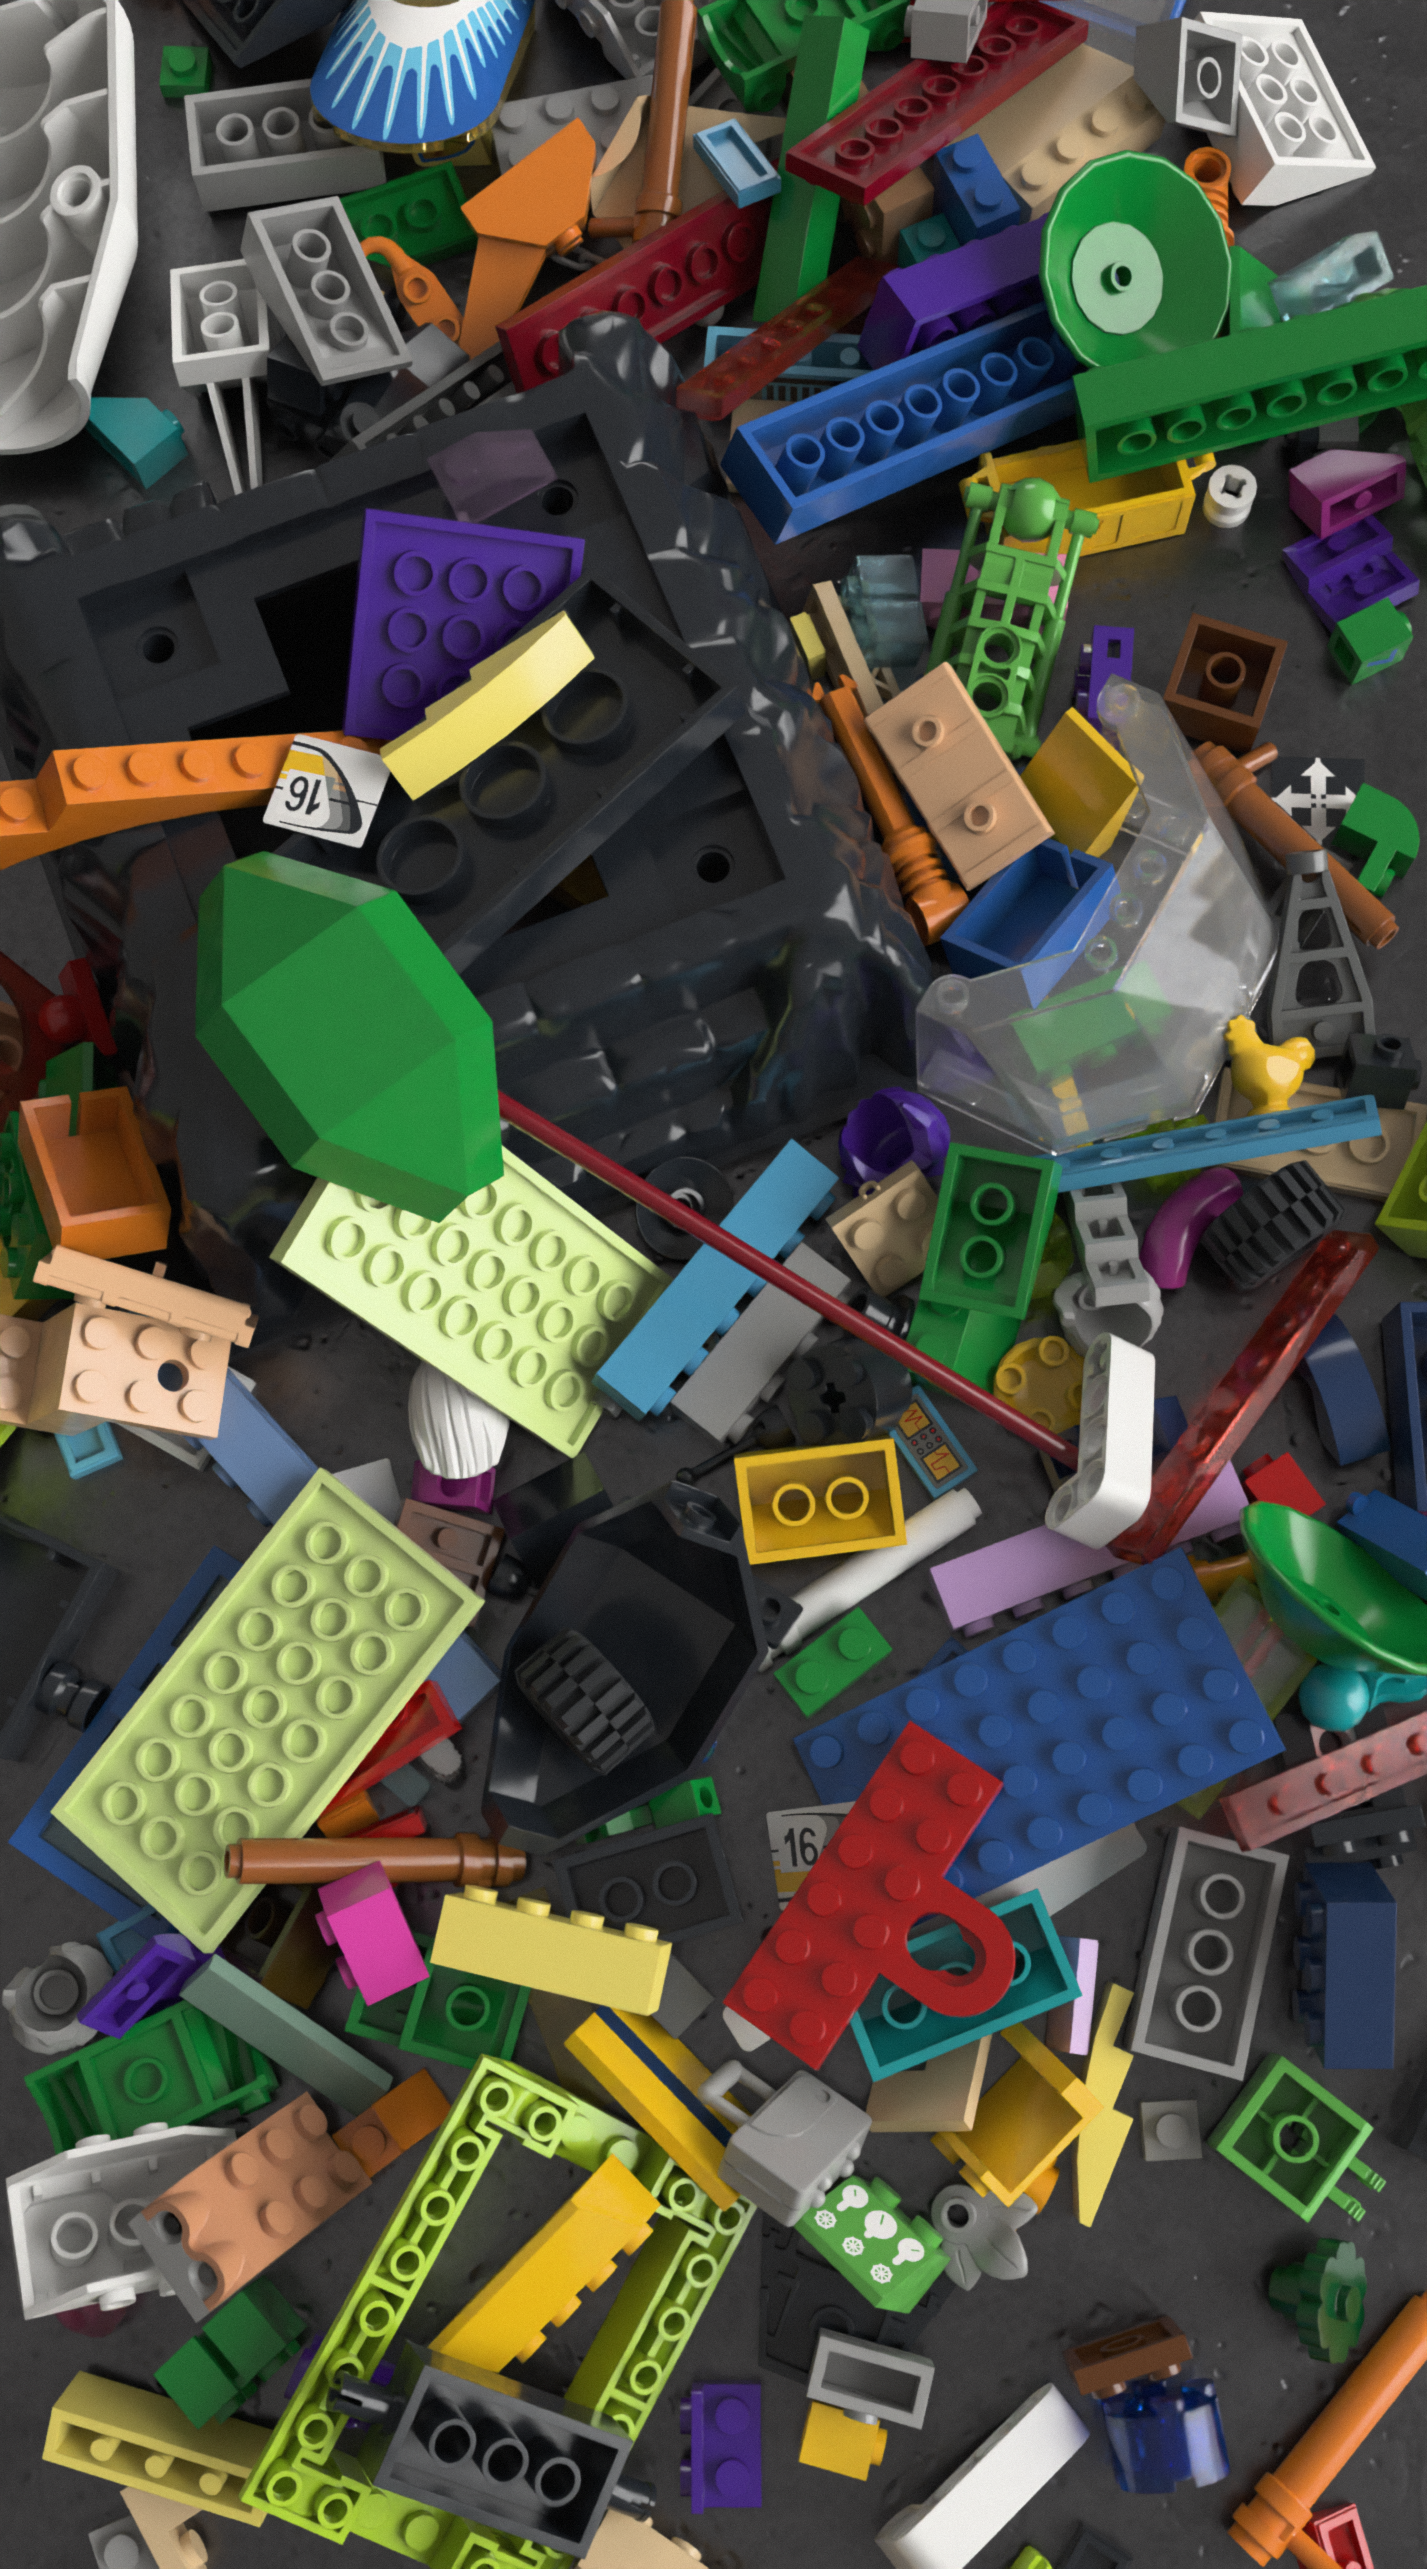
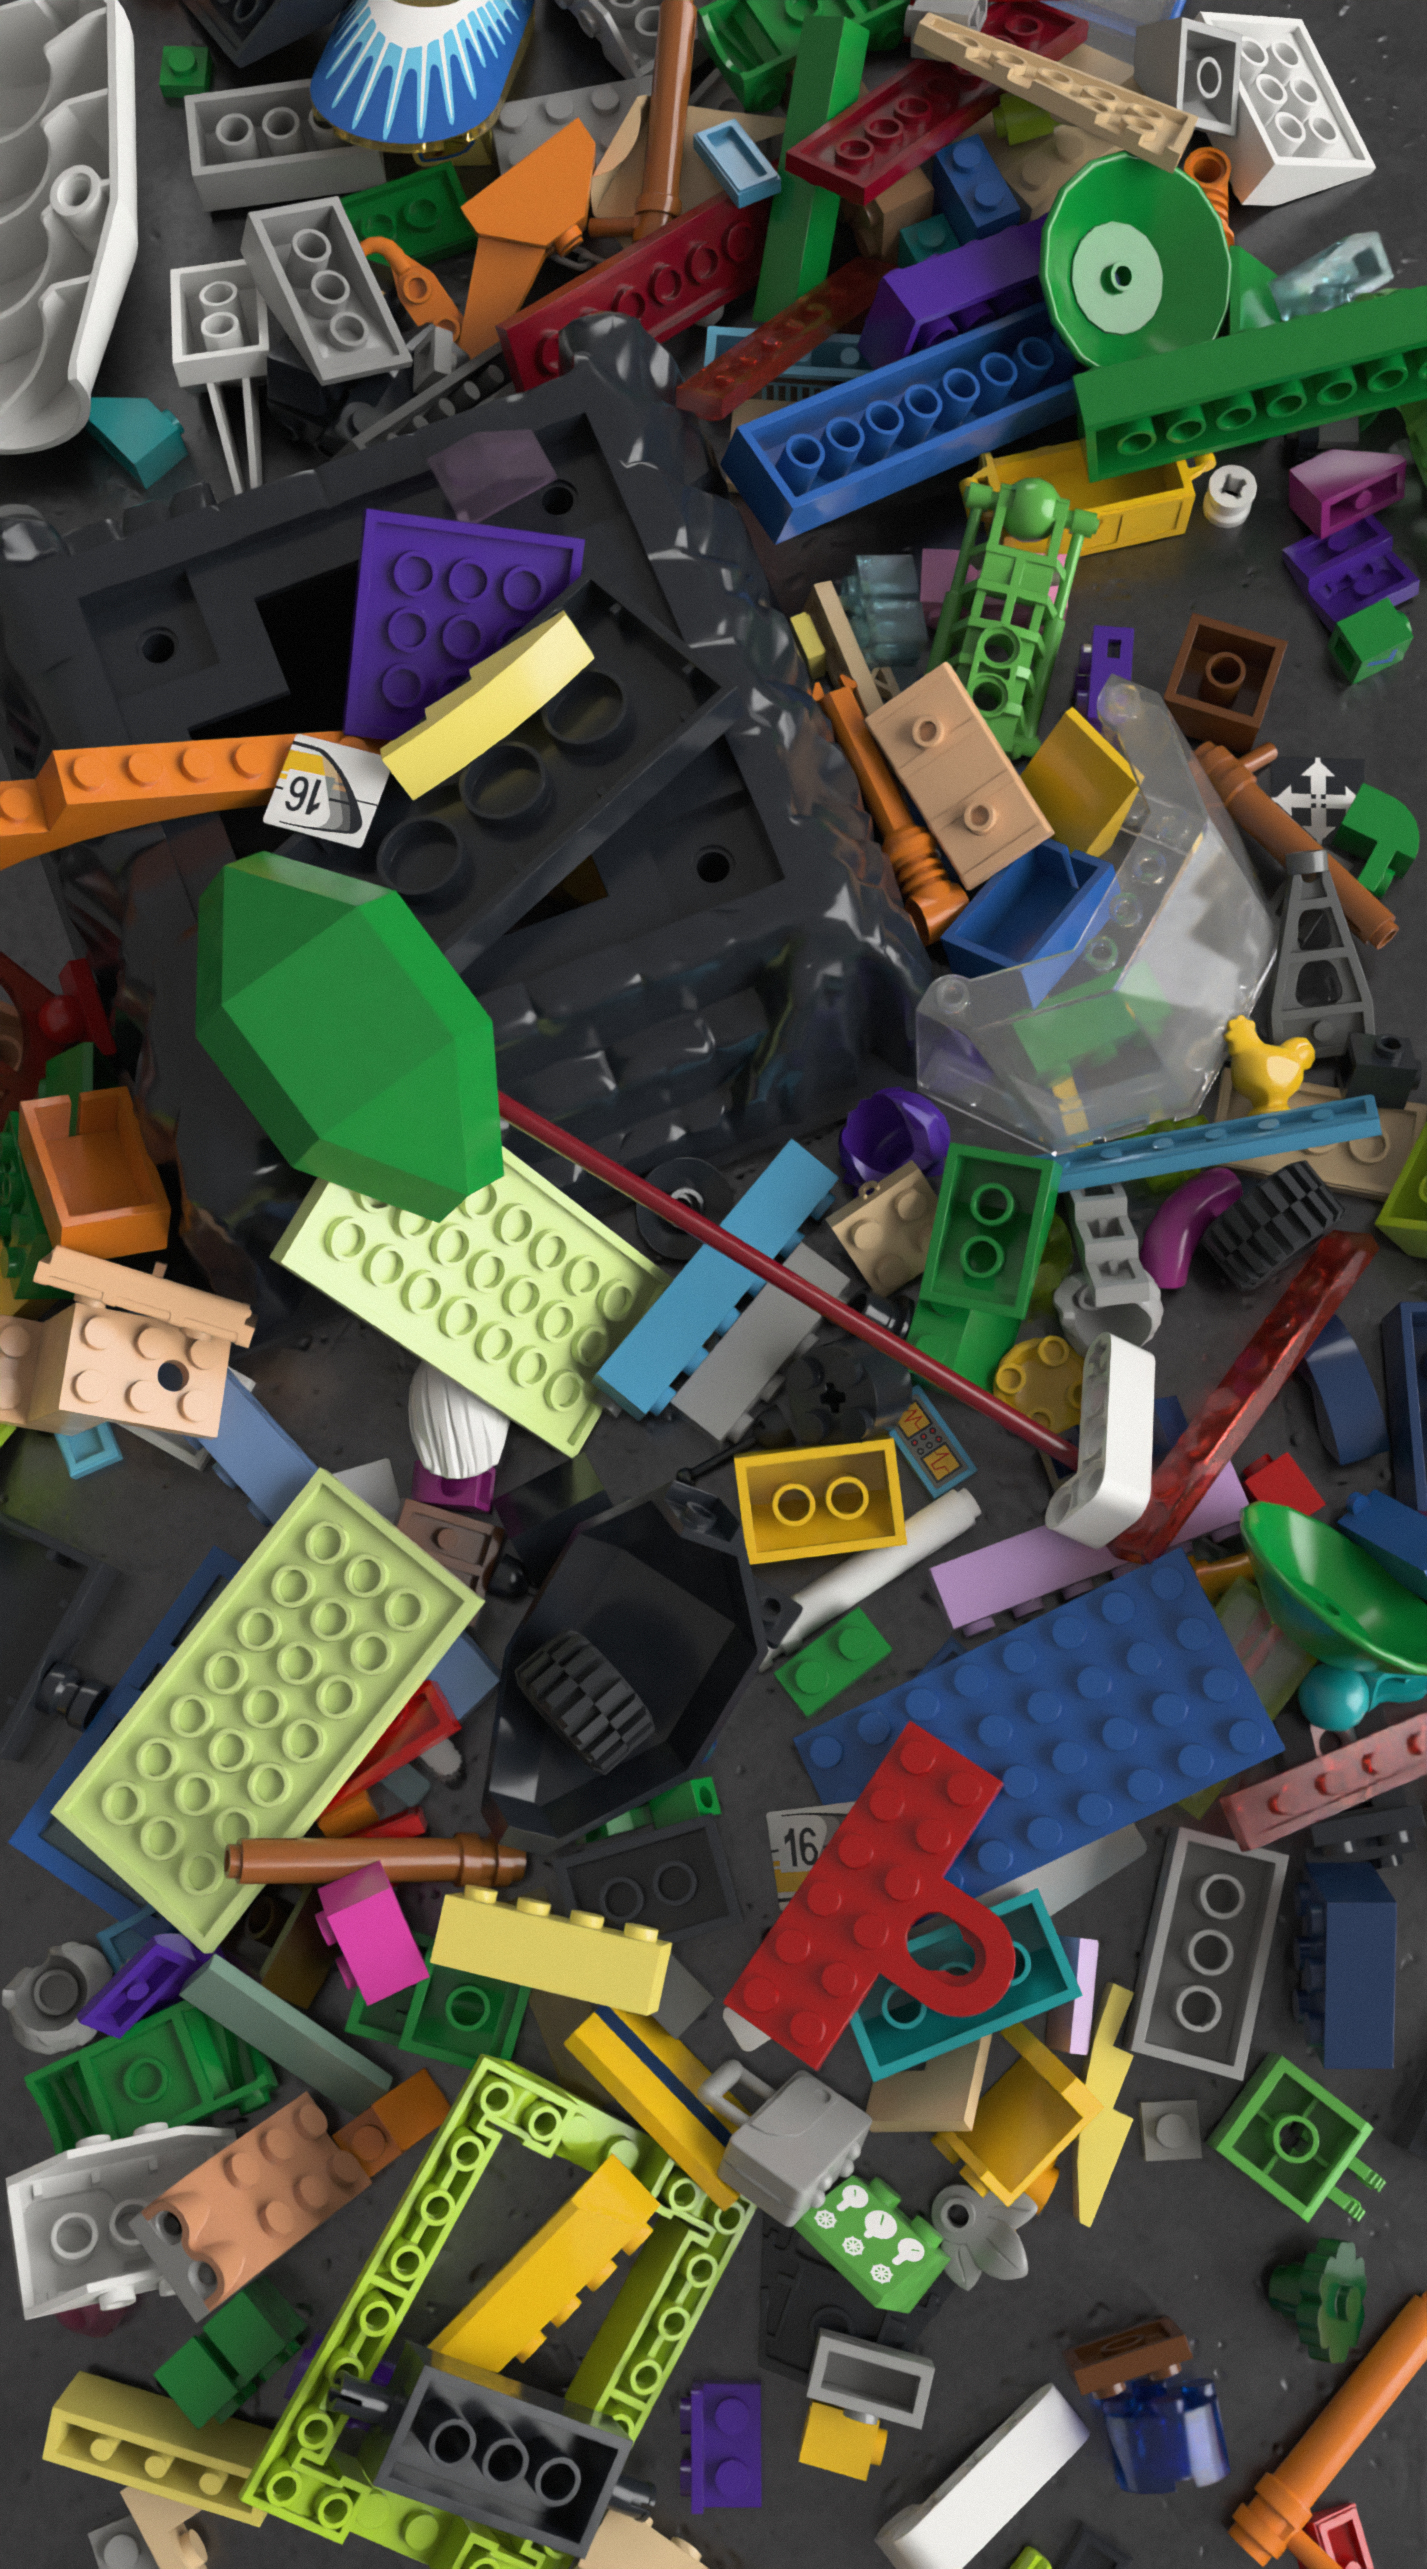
(433, 359): none -> light grey plate
(1021, 119): none -> lime brick
(1071, 96): none -> tan wing

